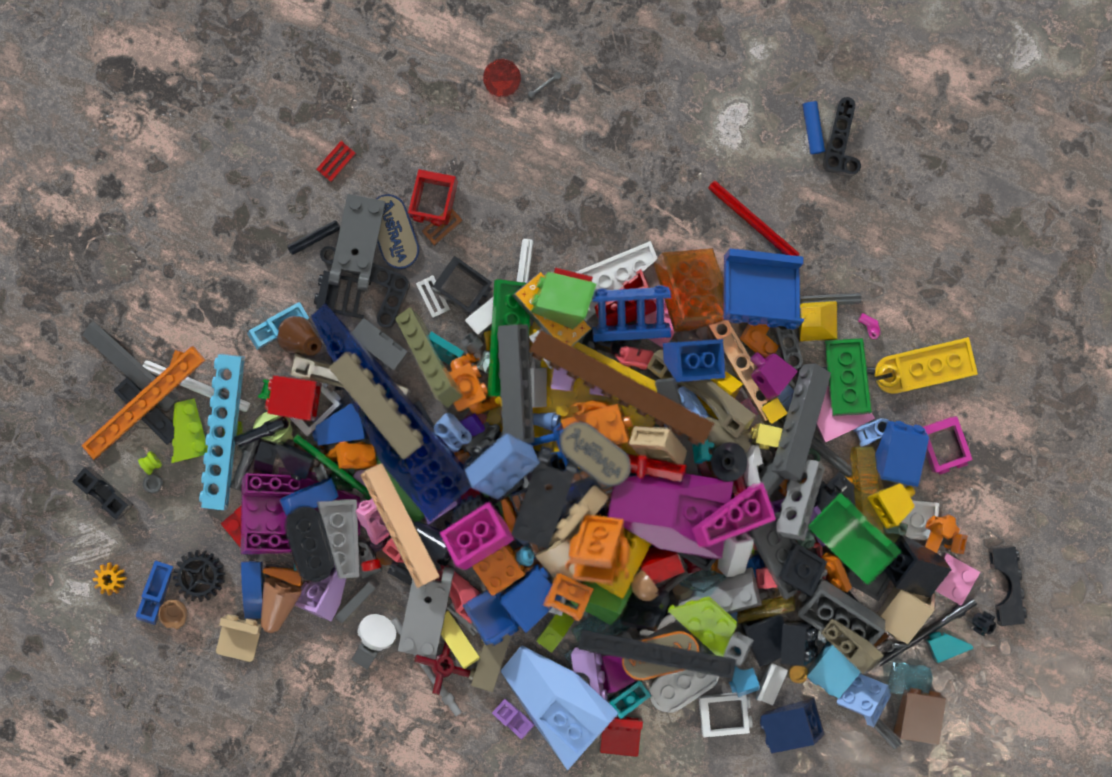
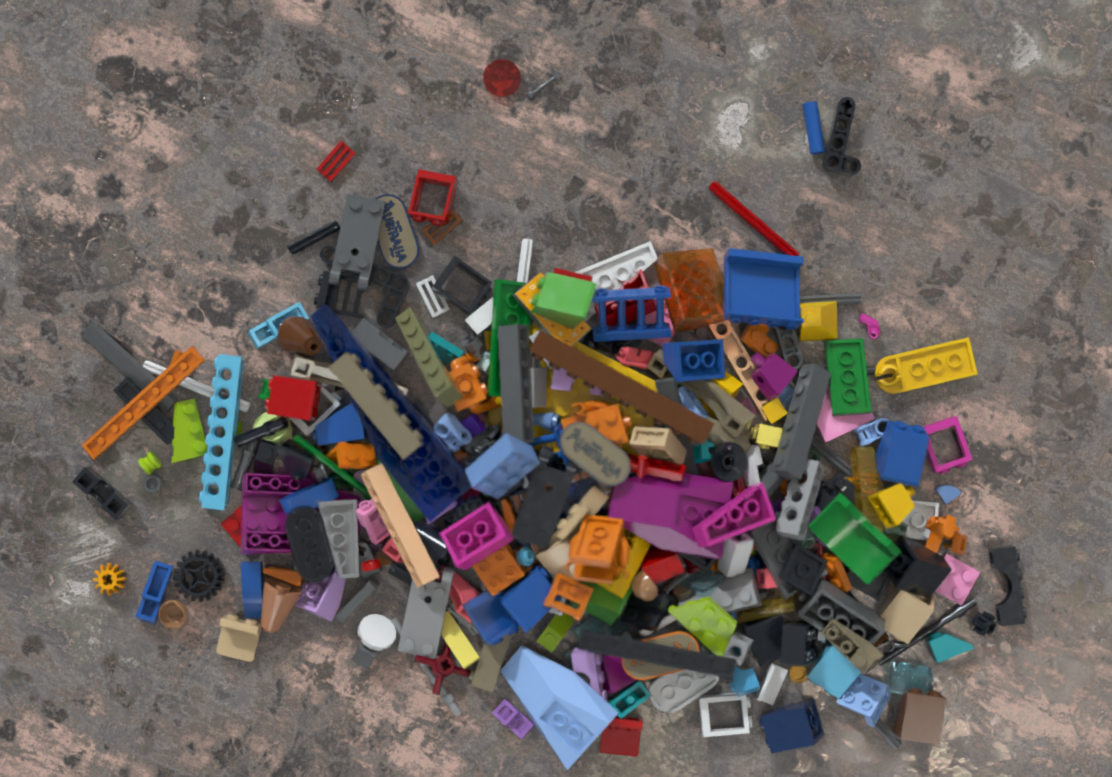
(947, 493): none -> medium blue tile

